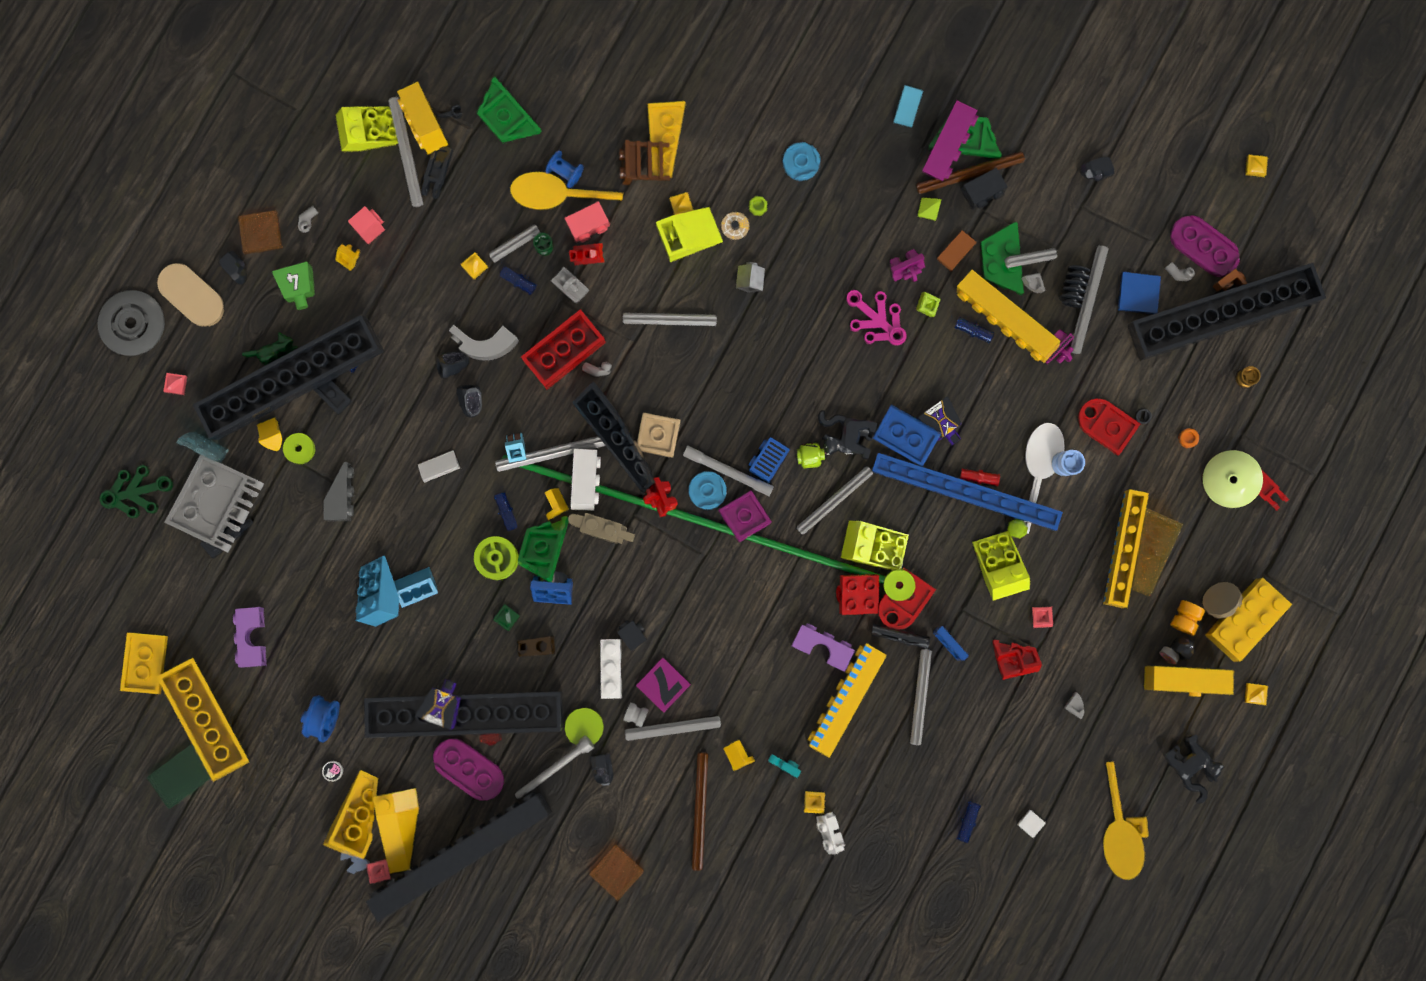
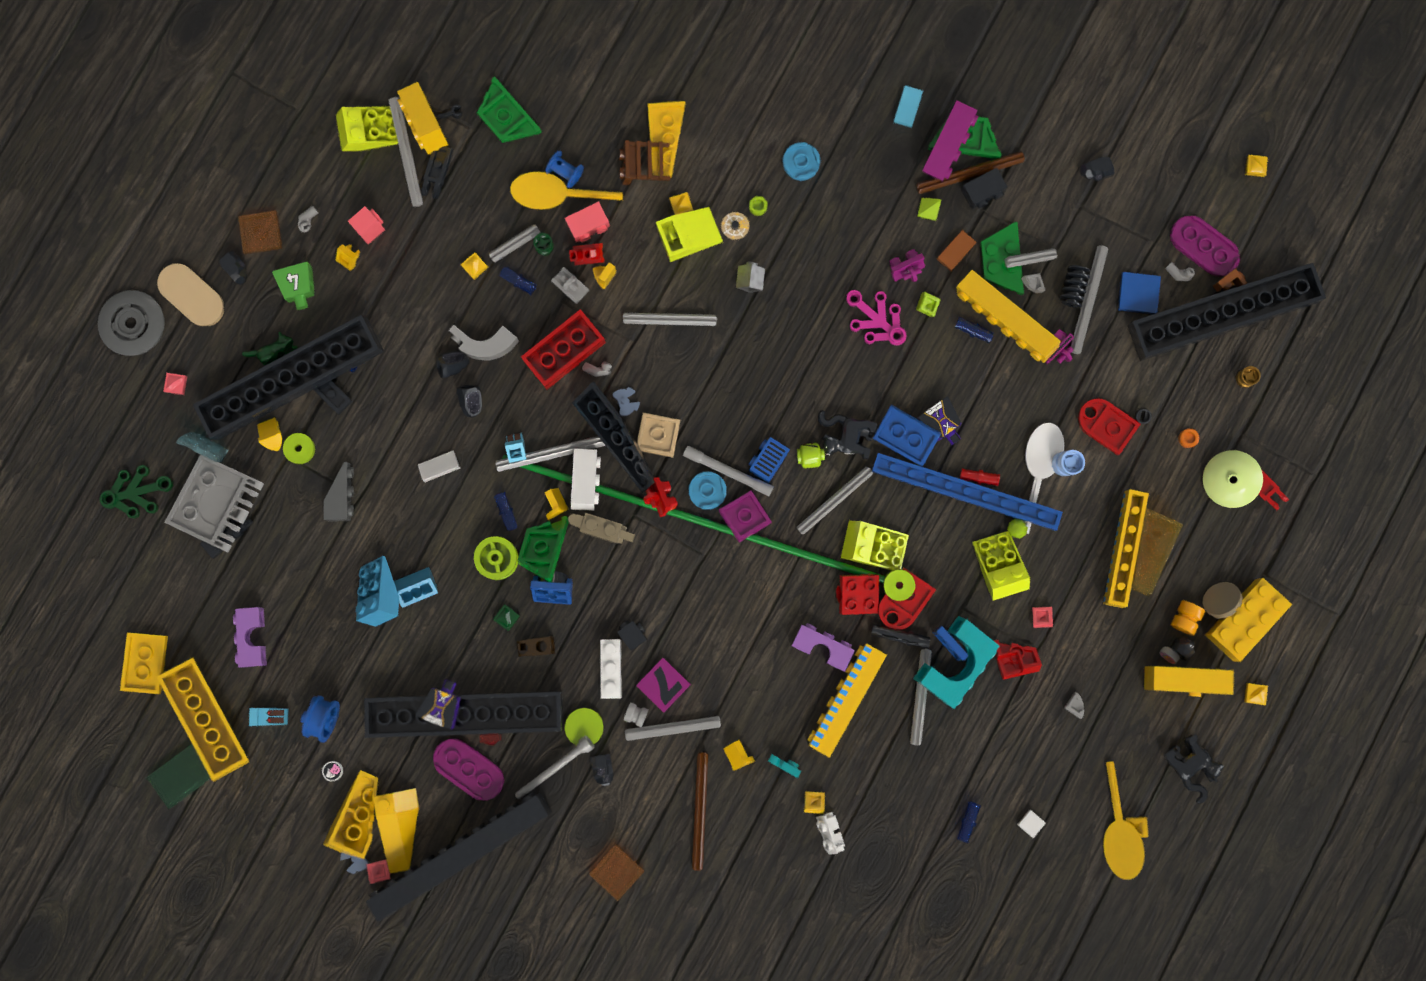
(268, 716): none -> medium azure leg
(604, 274): none -> yellow tile
(622, 397): none -> sand blue piece
(980, 651): none -> teal arch

